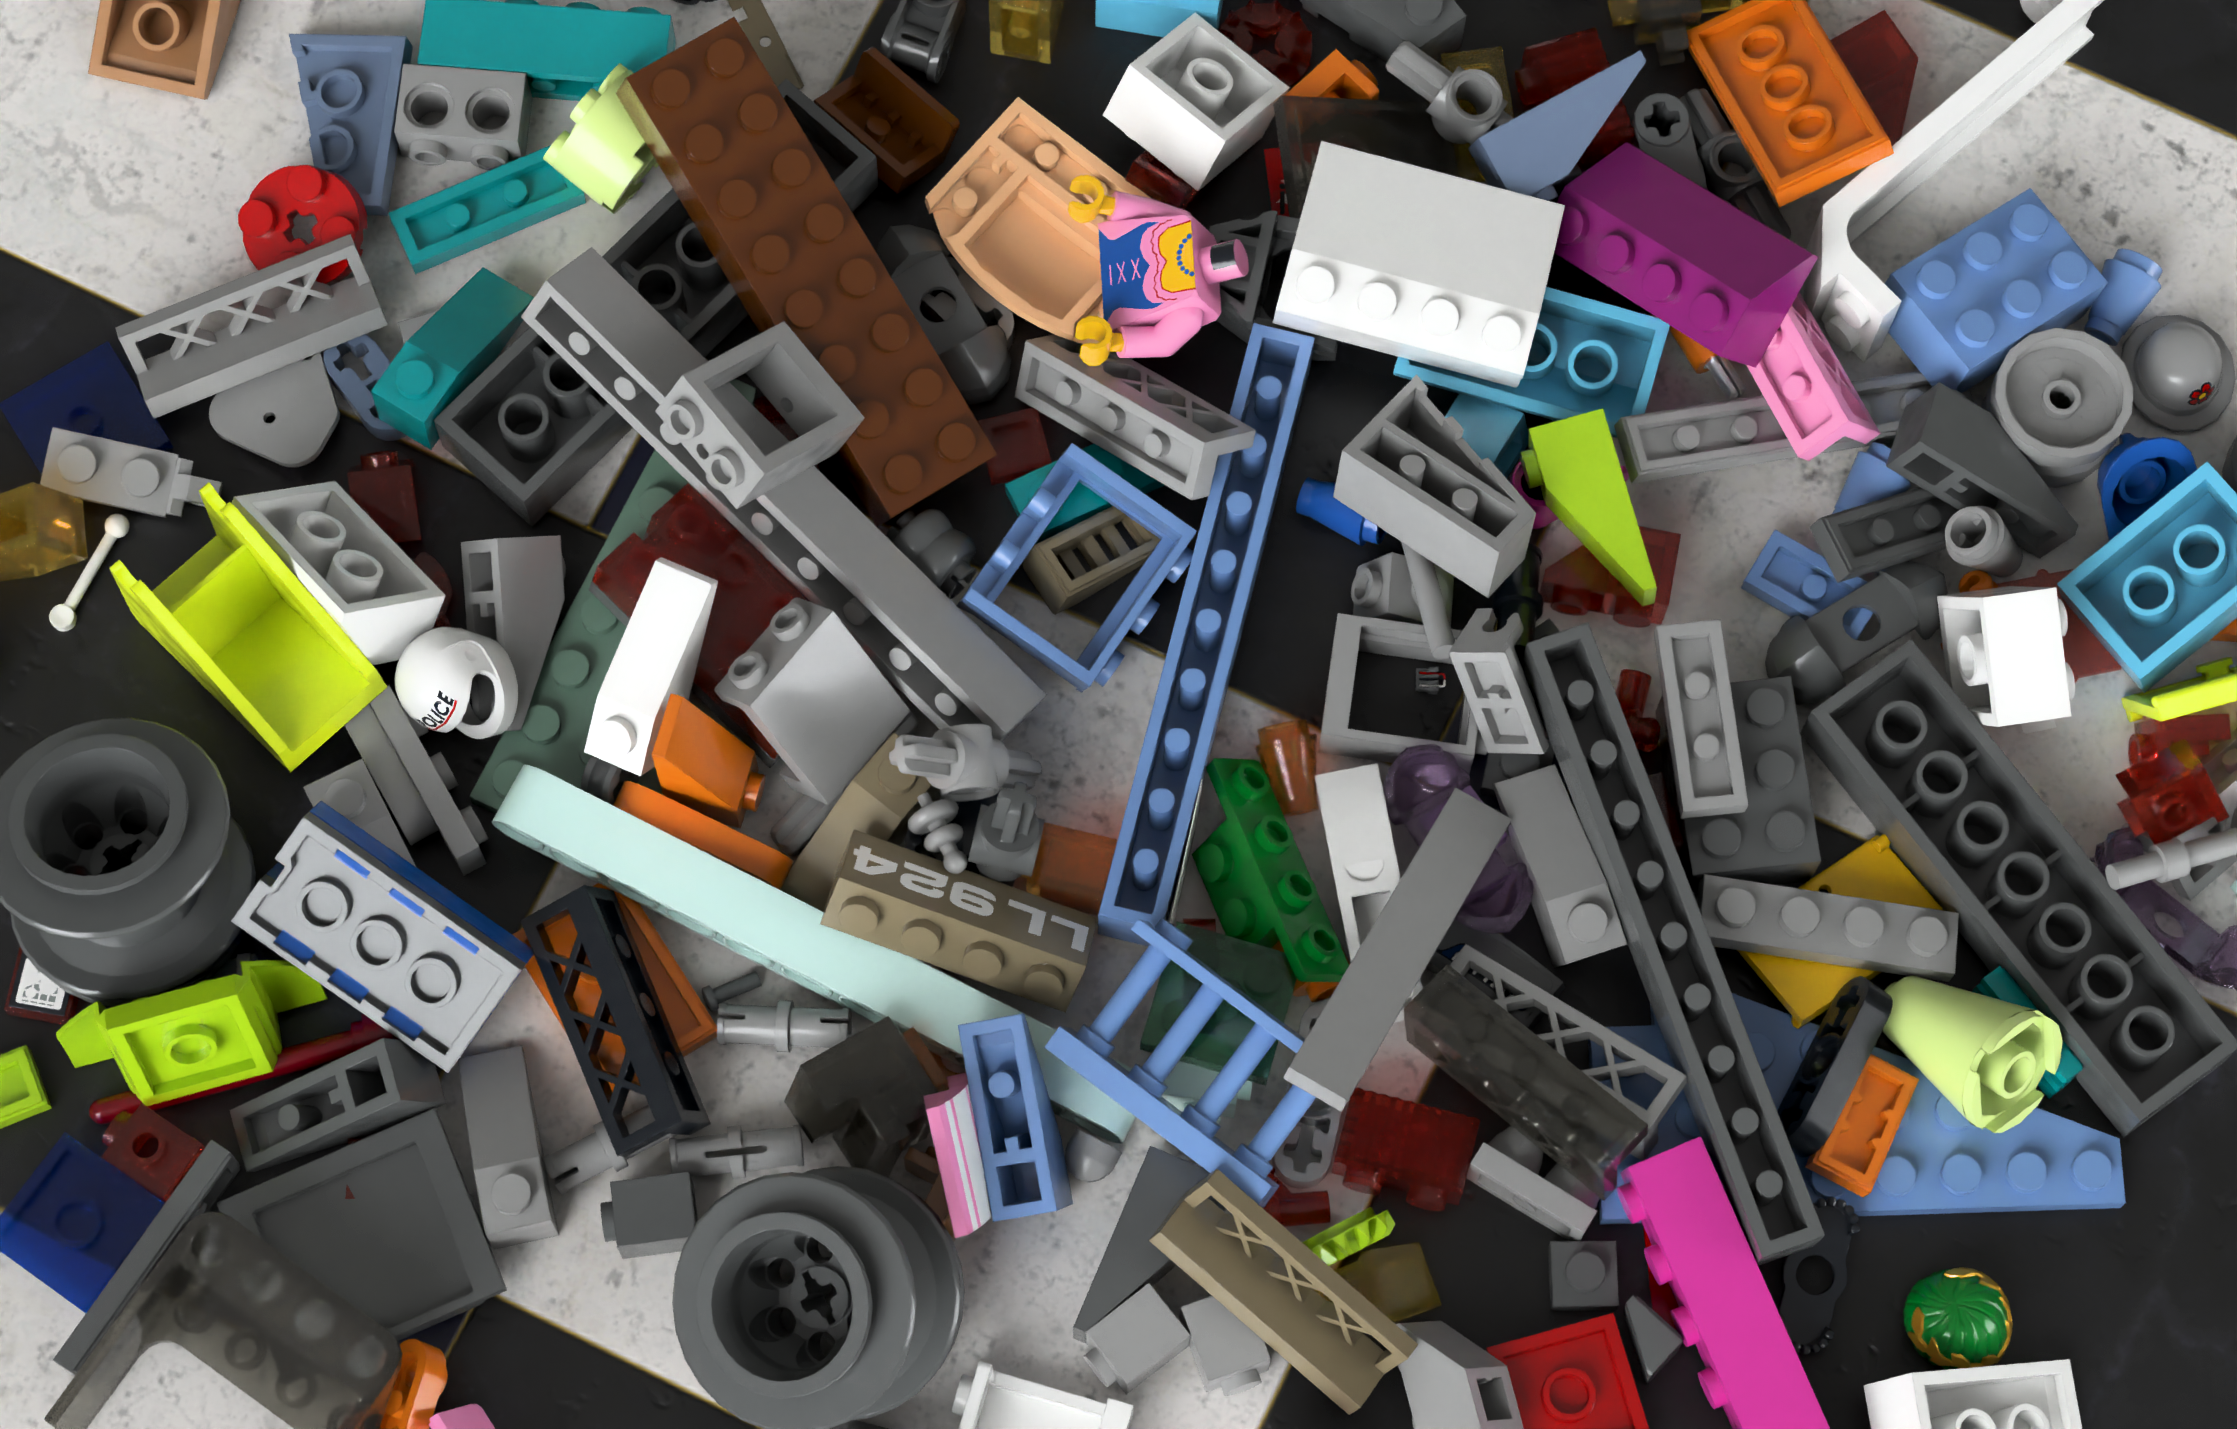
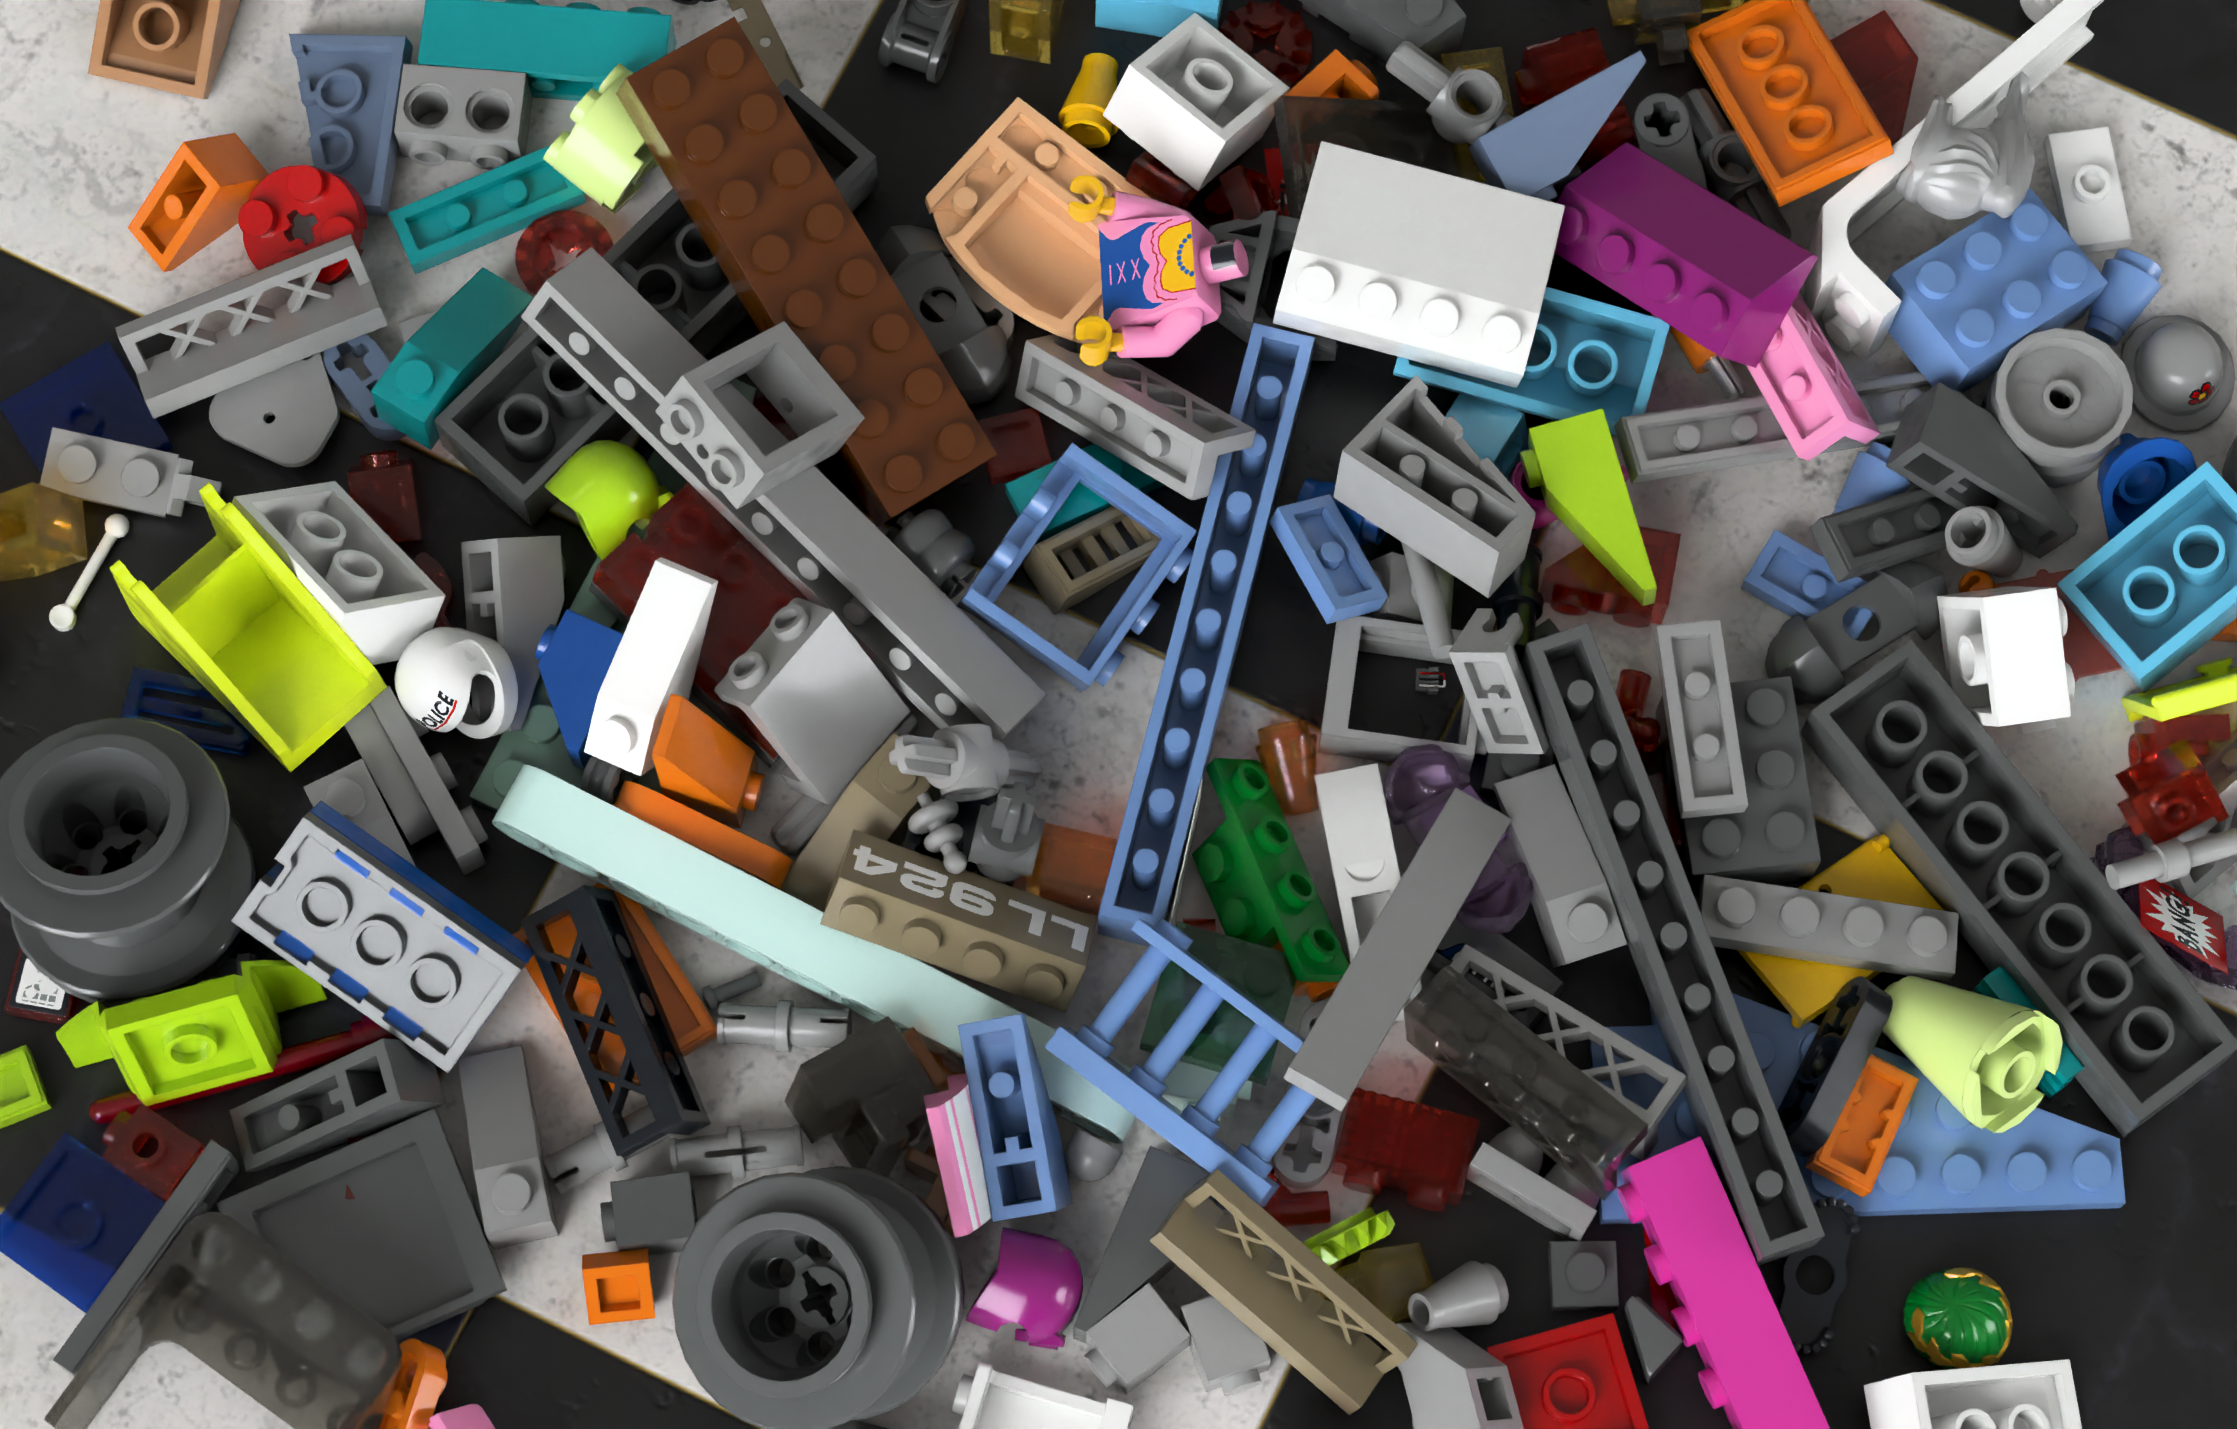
(191, 686): none -> clear blue tile
(196, 198): none -> orange slope
(565, 231): none -> clear red gear
(573, 668): none -> blue slope
(609, 492): none -> lime helmet
(618, 1286): none -> orange plate
(892, 119): reddish brown bracket -> none
(1032, 1286): none -> magenta helmet
(1088, 100): none -> yellow cone
(1244, 192): none -> clear red tile
(1328, 559): none -> medium blue plate
(1465, 1297): none -> light grey cone
(1971, 169): none -> light grey hair
(2088, 189): none -> white plate
(2183, 922): none -> sticker

